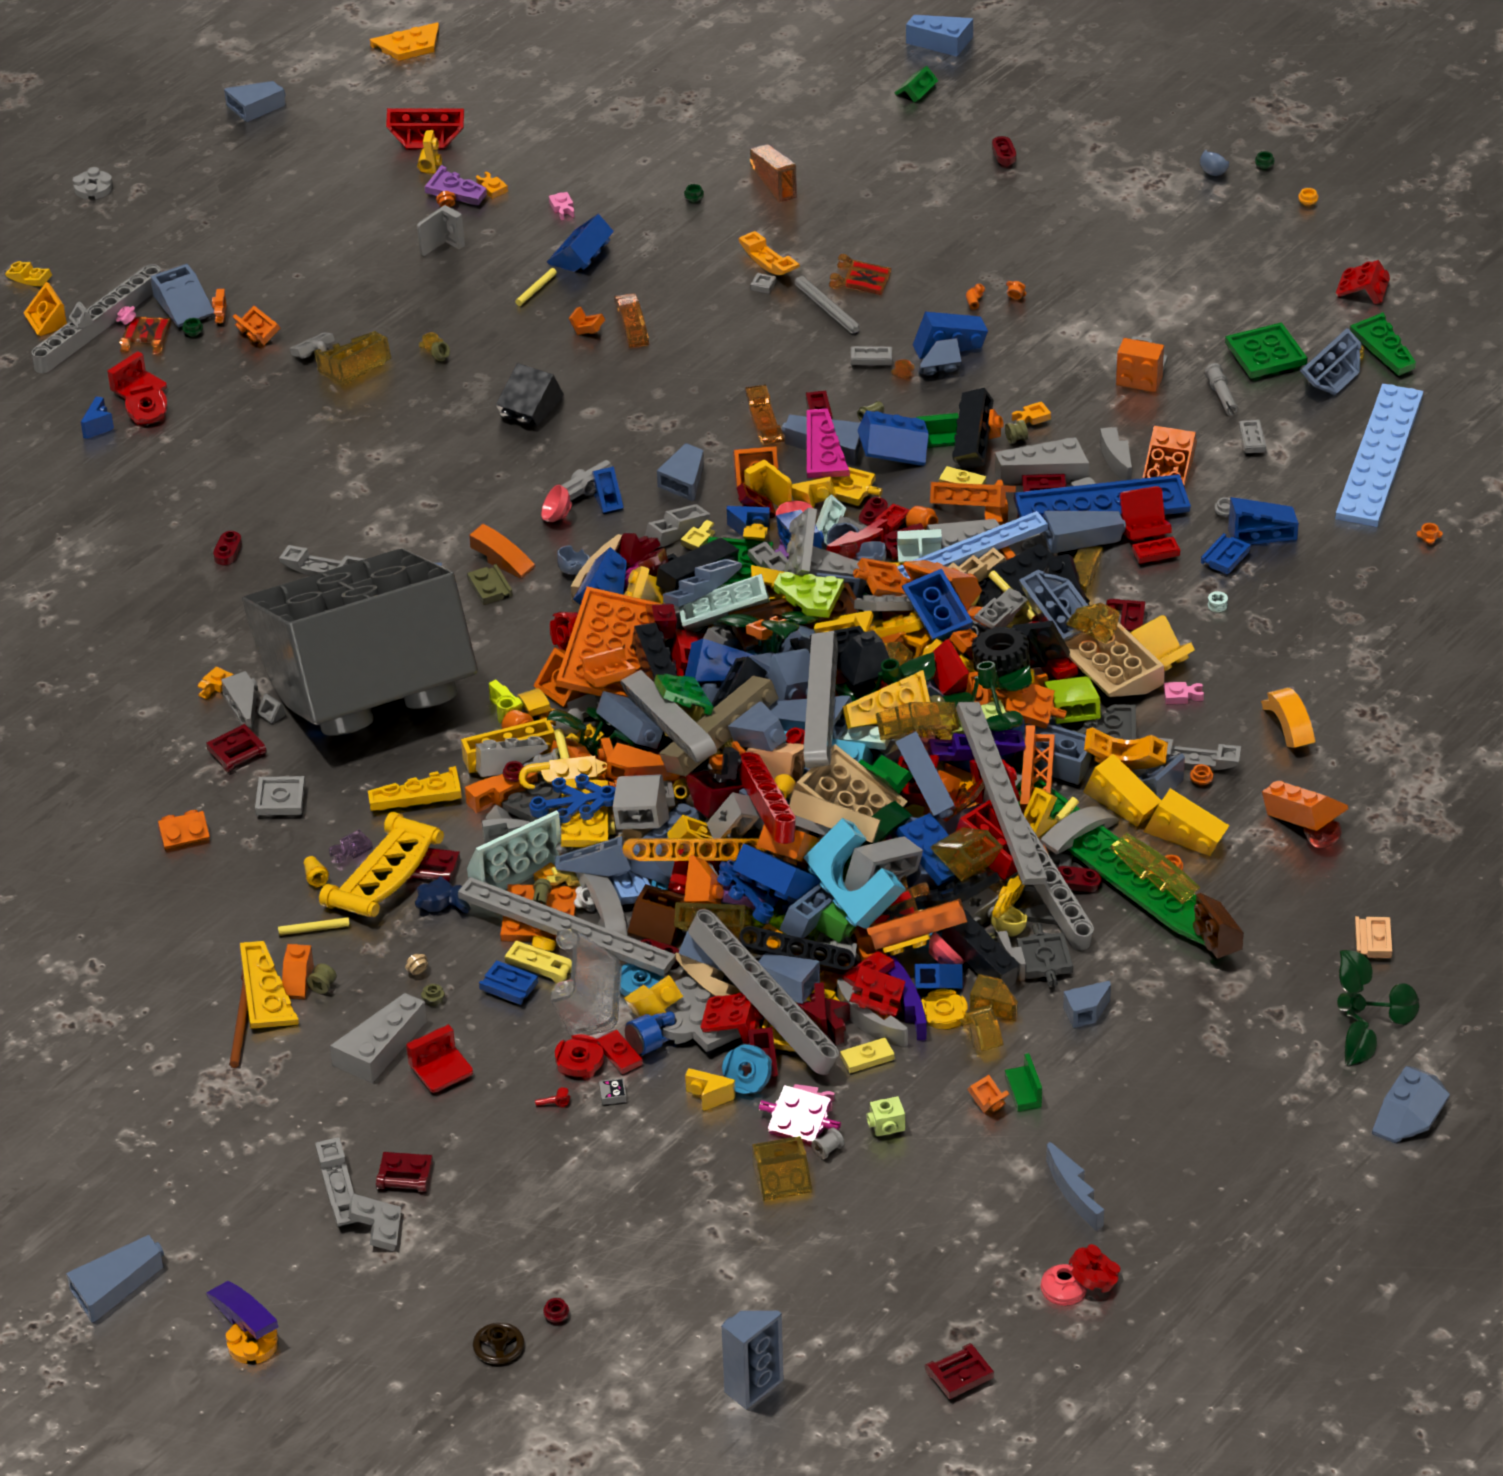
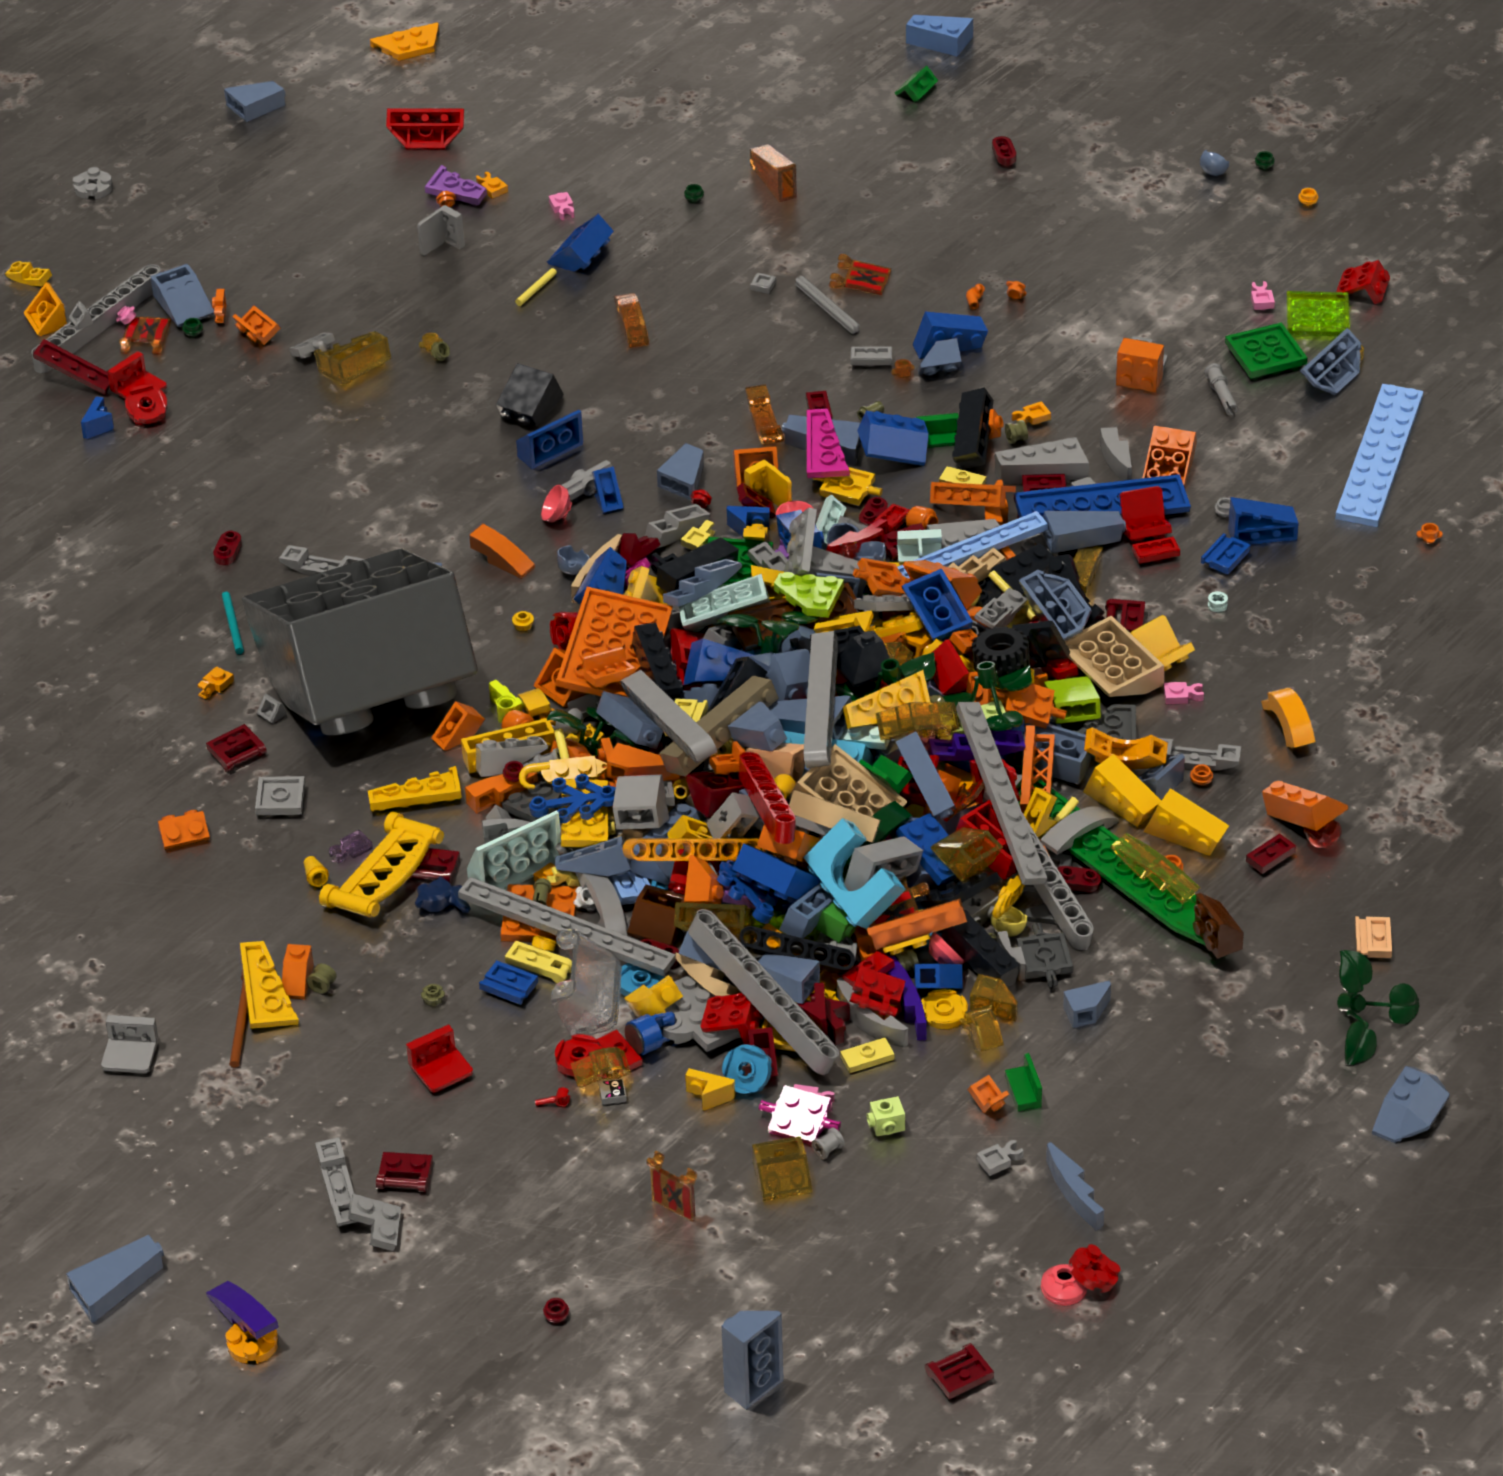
(72, 366): none -> dark red plate
(130, 1044): none -> light grey bracket
(231, 617): none -> teal bar
(241, 697): light grey slope -> none
(313, 926): light yellow bar -> none
(379, 1039): light grey wedge -> none
(416, 964): tan plate -> none
(429, 158): yellow plate -> none
(459, 723): none -> orange slope
(489, 584): olive plate -> none
(497, 1336): dark brown piece -> none
(523, 620): none -> yellow plate
(551, 440): none -> blue slope
(585, 324): orange bracket -> none
(601, 1064): none -> clear yellow brick
(654, 560): dark red slope -> none
(664, 616): dark red slope -> none
(672, 1191): none -> clear orange flag
(683, 690): green wing -> none
(701, 498): none -> red plate
(730, 763): black bracket -> none
(759, 631): orange plate -> none
(766, 258): light orange slope -> none
(795, 736): red plate -> none
(813, 491): yellow slope -> none
(907, 960): none -> olive wheel
(997, 1159): none -> light grey plate
(1095, 620): clear yellow slope -> none
(1252, 436): light grey plate -> none
(1261, 297): none -> bright pink plate
(1270, 853): none -> dark red plate
(1317, 313): none -> clear neon green plate
(1382, 341): green wing -> none

